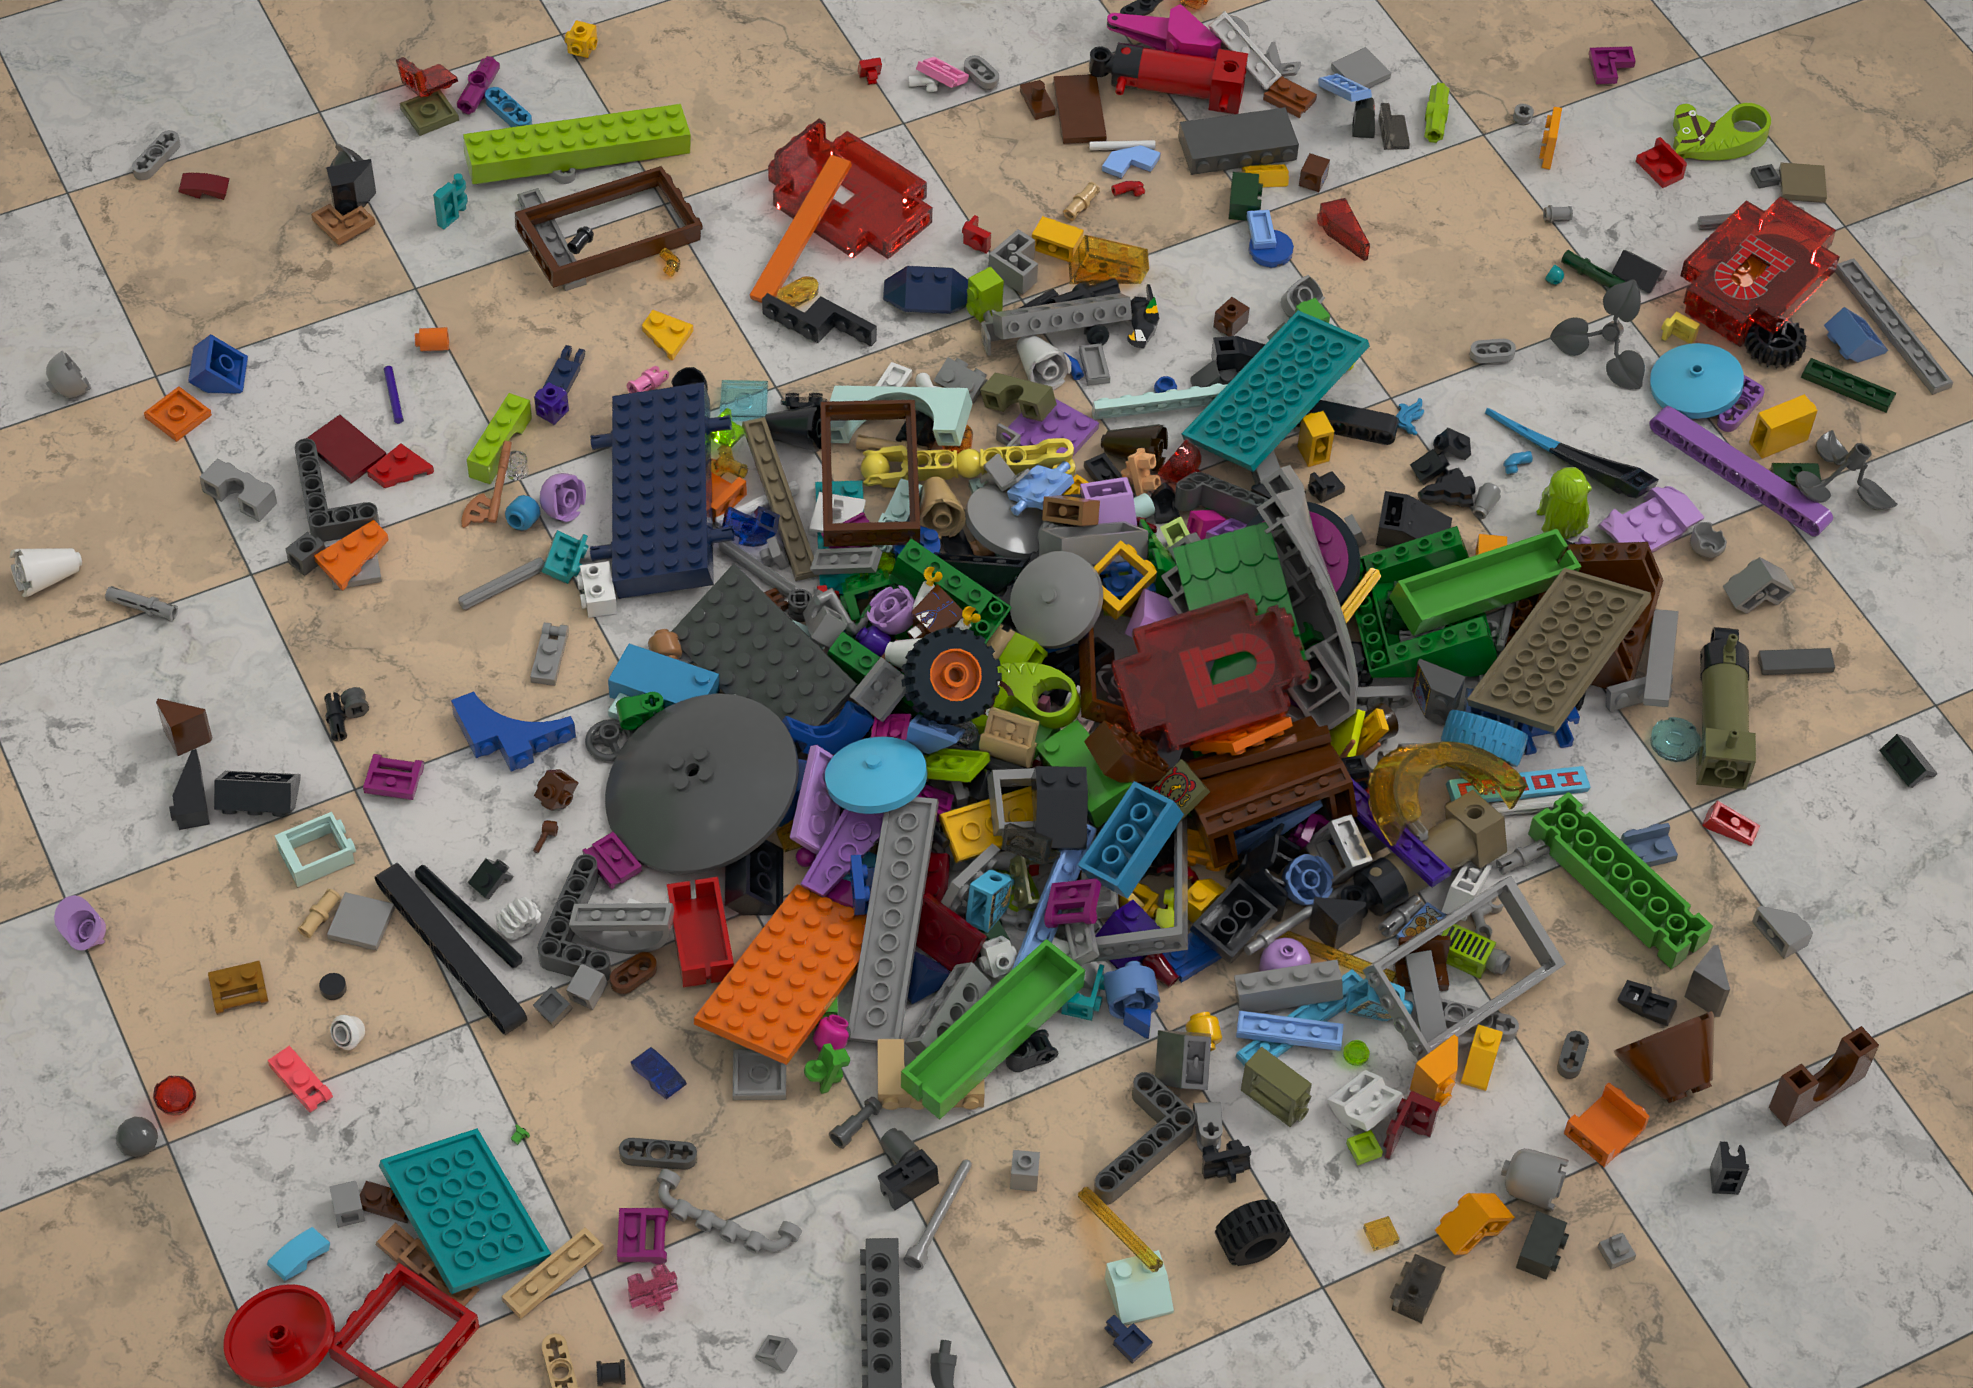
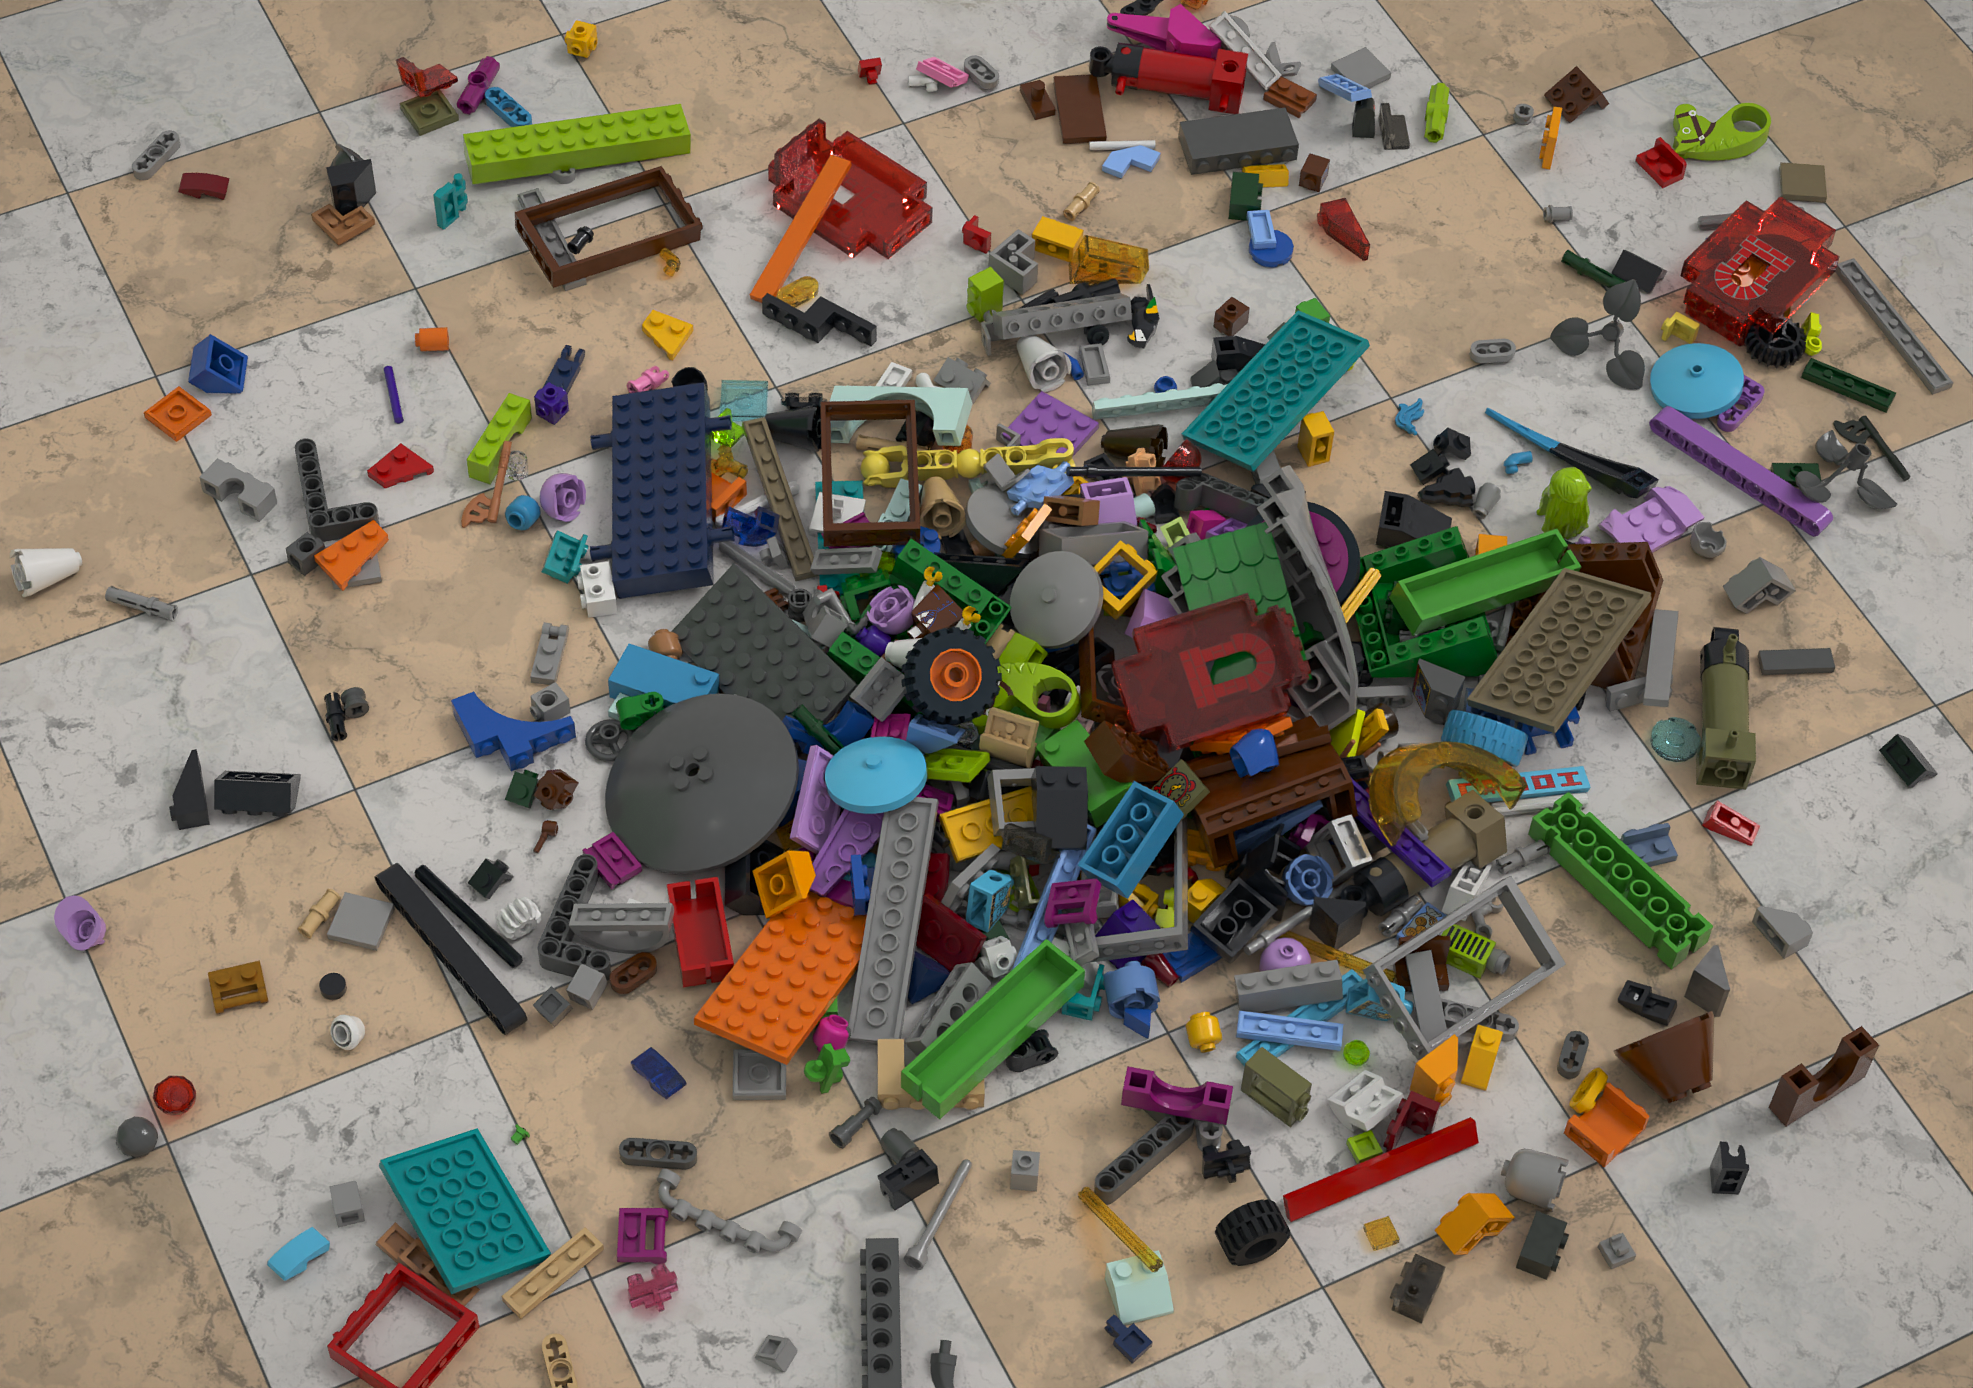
(65, 377): light grey cylinder -> none
(184, 725): reddish brown slope -> none
(279, 1336): red dish -> none
(299, 1078): coral plate -> none
(307, 832): light aqua window -> none
(346, 448): dark red tile -> none
(382, 1202): reddish brown plate -> none
(392, 782): magenta plate -> none
(501, 583): light grey axle -> none
(523, 788): none -> dark green bracket
(552, 696): none -> light grey brick
(611, 1372): black bush -> none
(784, 881): none -> light orange slope
(817, 730): none -> dark green pin
(926, 290): dark blue wedge -> none
(1025, 531): none -> light orange plate
(1034, 398): olive arch -> none
(1090, 471): none -> black bar
(1126, 186): red arm -> none
(1148, 1092): none -> magenta arch
(1183, 1059): flat silver slope -> none
(1254, 753): none -> blue piece
(1300, 291): light grey piece -> none
(1325, 486): black bracket -> none
(1354, 527): light grey tile -> none
(1359, 422): black beam -> none
(1380, 1169): none -> red tile
(1555, 275): teal hinge -> none
(1575, 94): none -> reddish brown bracket
(1591, 1086): none -> yellow plate
(1606, 60): magenta plate -> none
(1765, 176): dark grey tile -> none
(1783, 426): yellow brick -> none
(1812, 331): none -> neon yellow plate
(1854, 336): medium blue slope -> none
(1870, 431): none -> pearl dark grey piece

